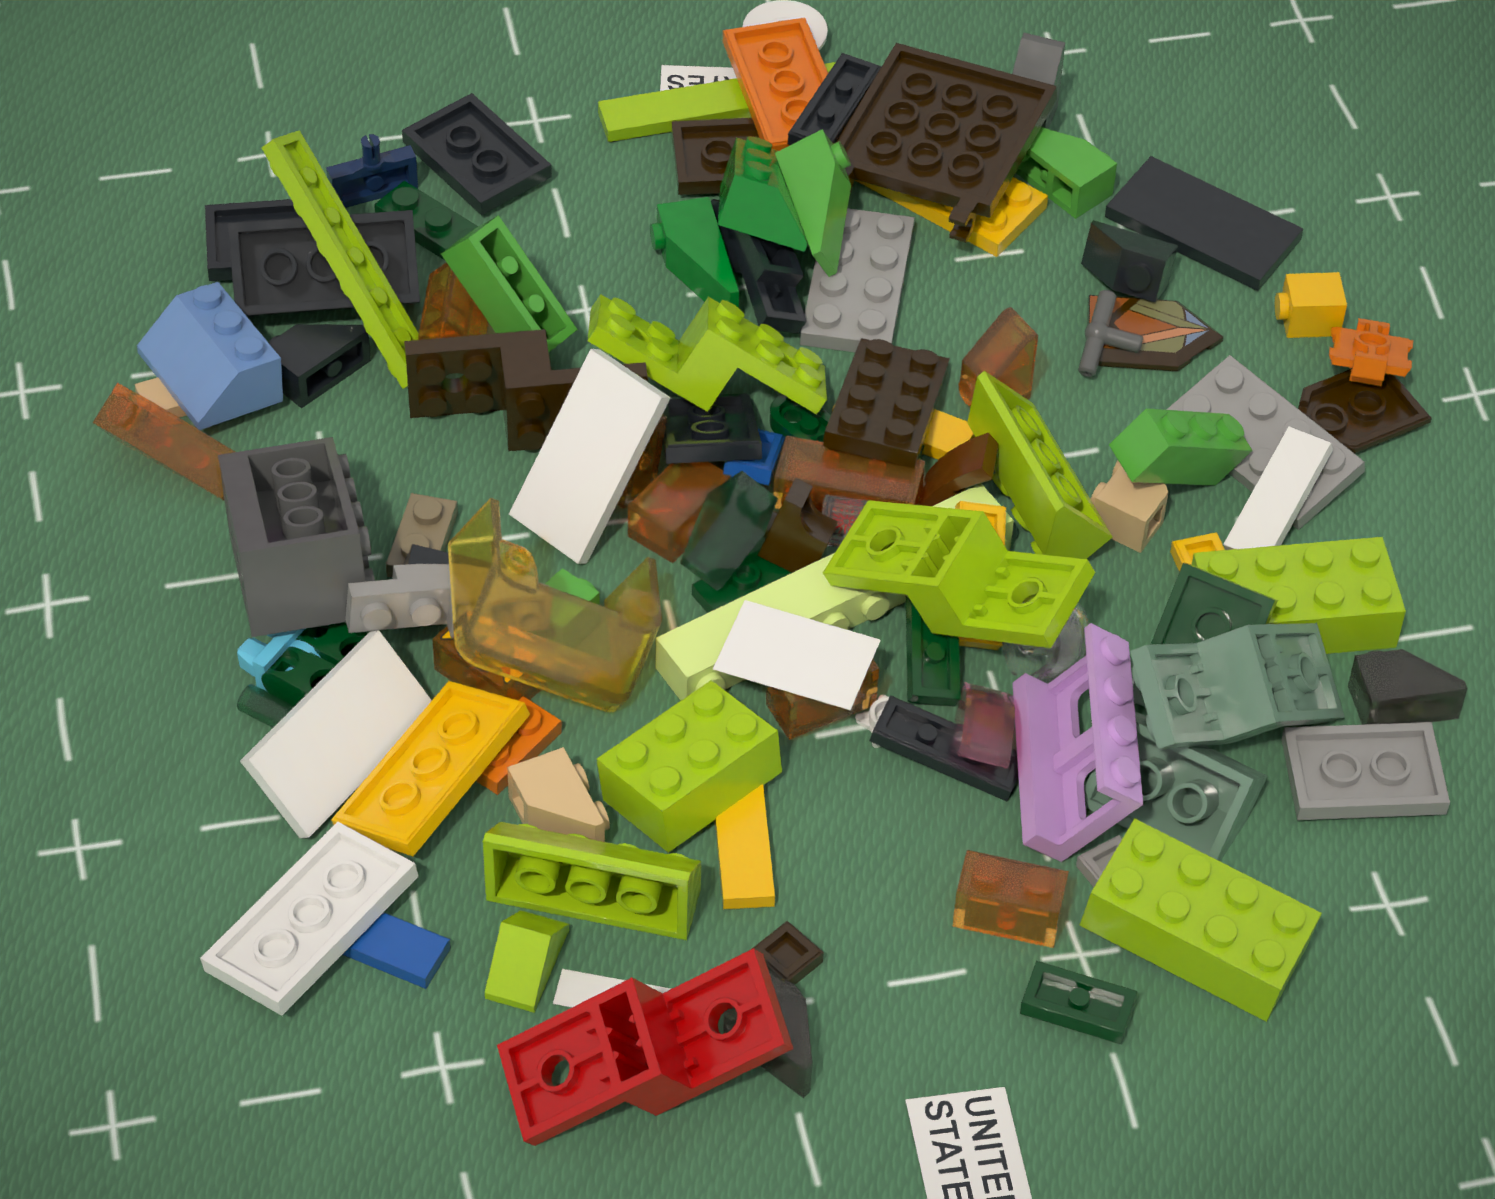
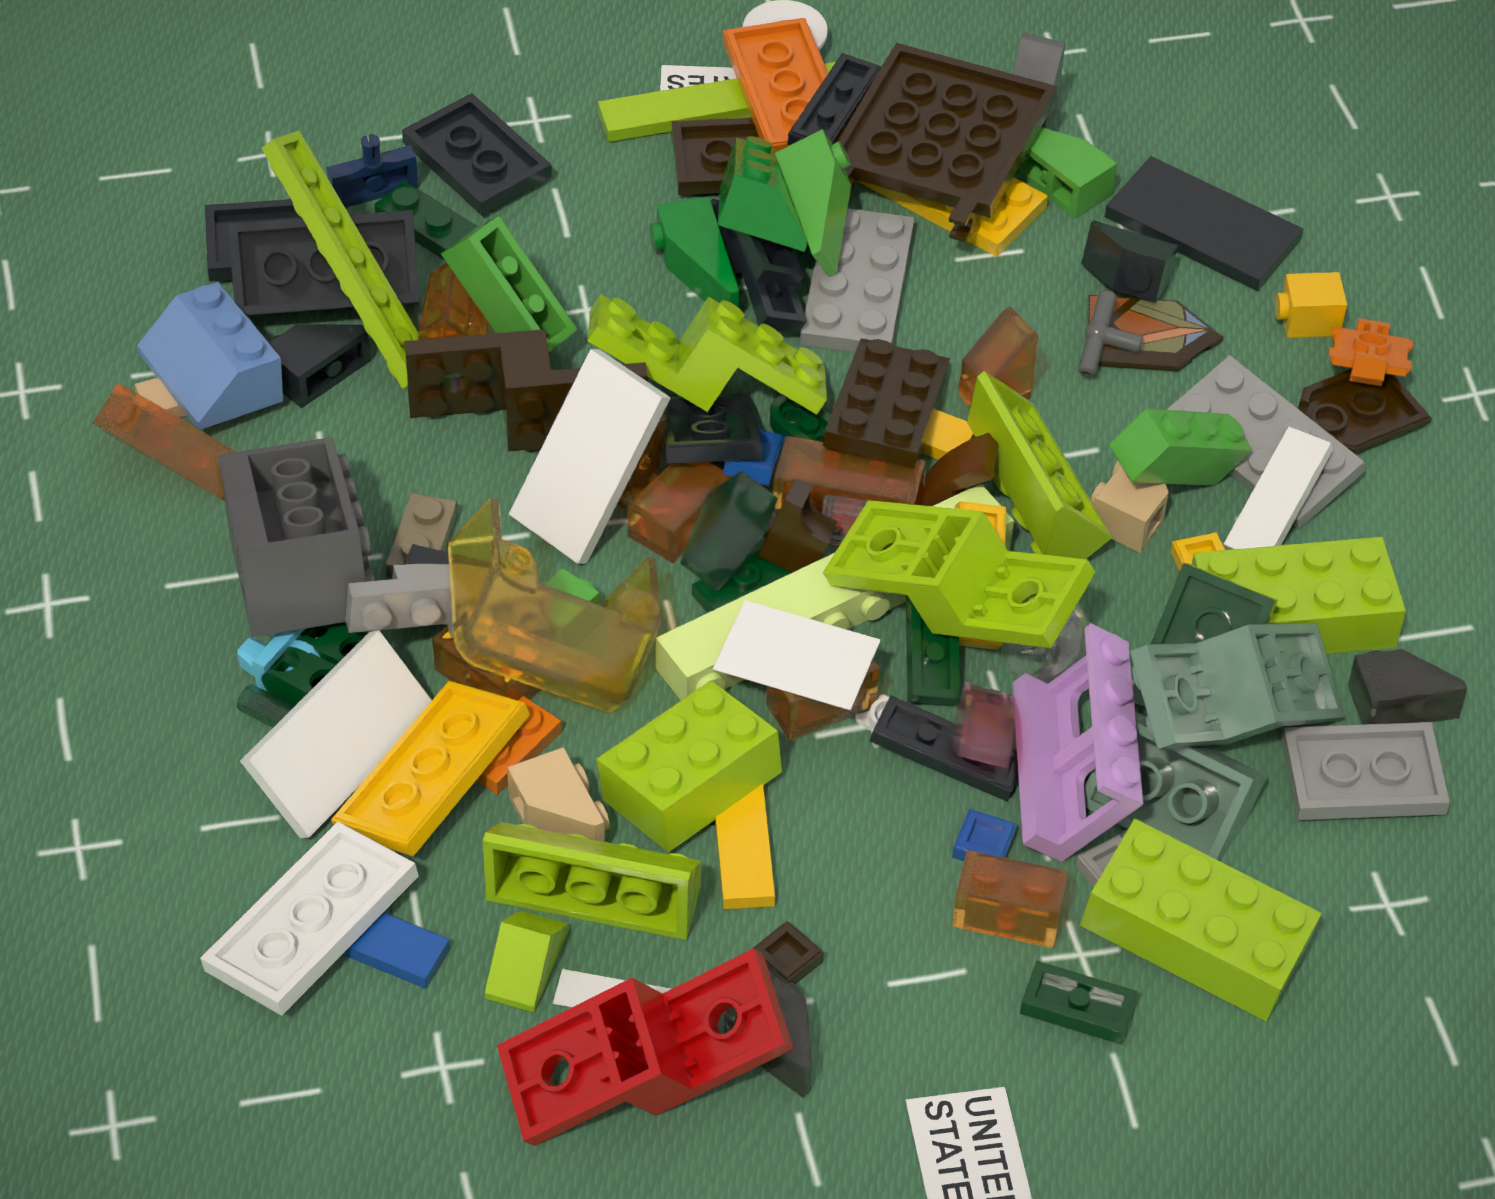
(984, 835): none -> blue tile

